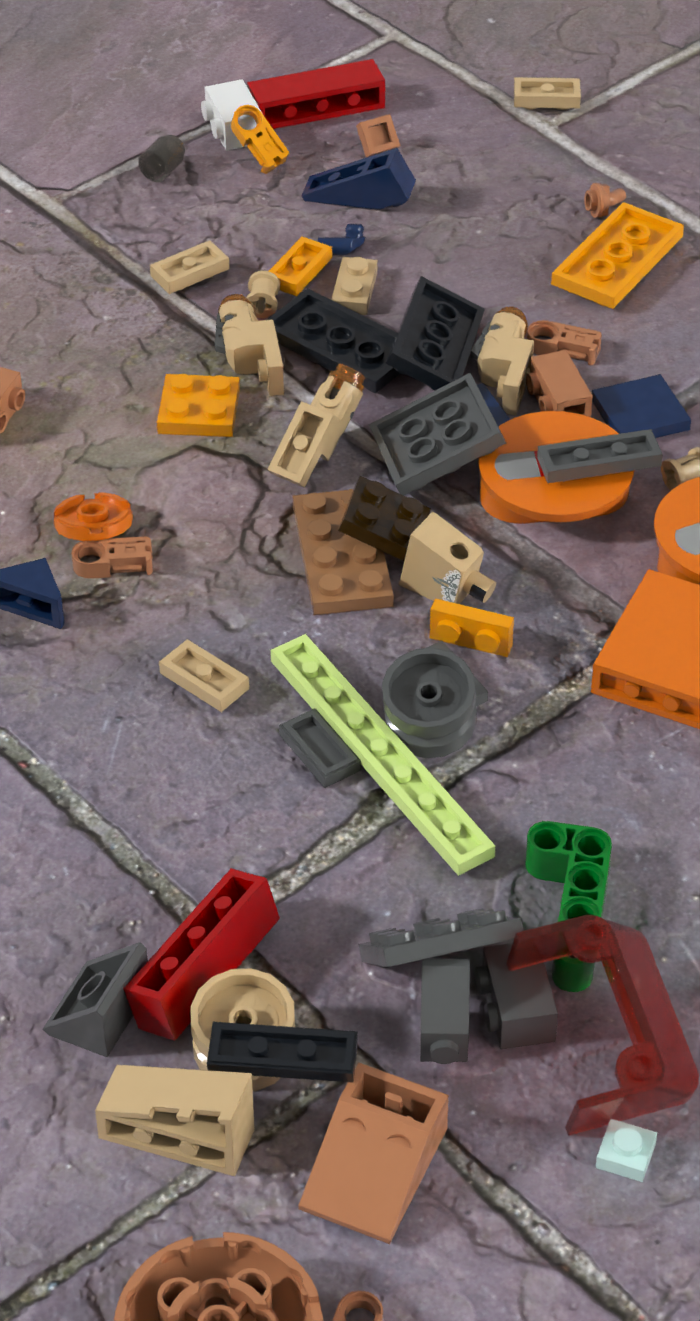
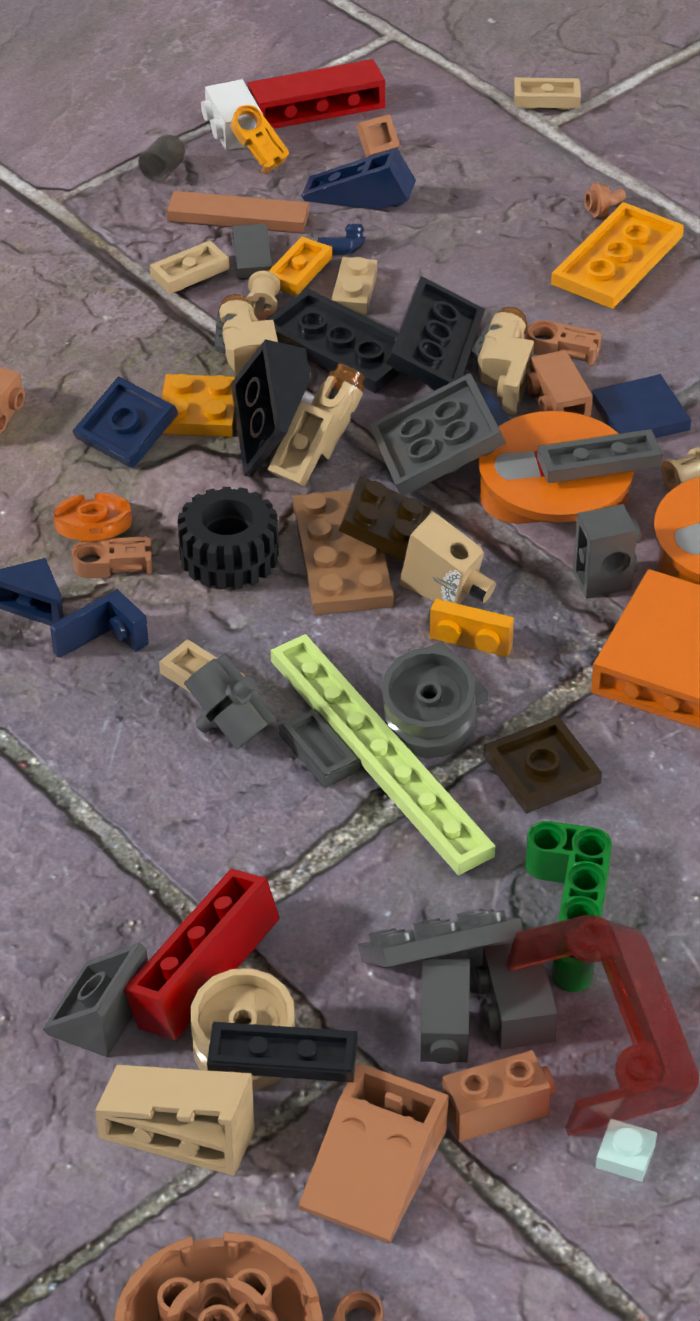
(107, 613): none -> dark blue bracket
(125, 422): none -> dark blue tile
(228, 537): none -> black tyre
(229, 702): none -> dark grey pin
(237, 211): none -> nougat tile
(251, 249): none -> dark grey tile
(267, 399): none -> black slope
(498, 1095): none -> nougat brick
(542, 764): none -> dark brown plate
(605, 550): none -> dark grey brick

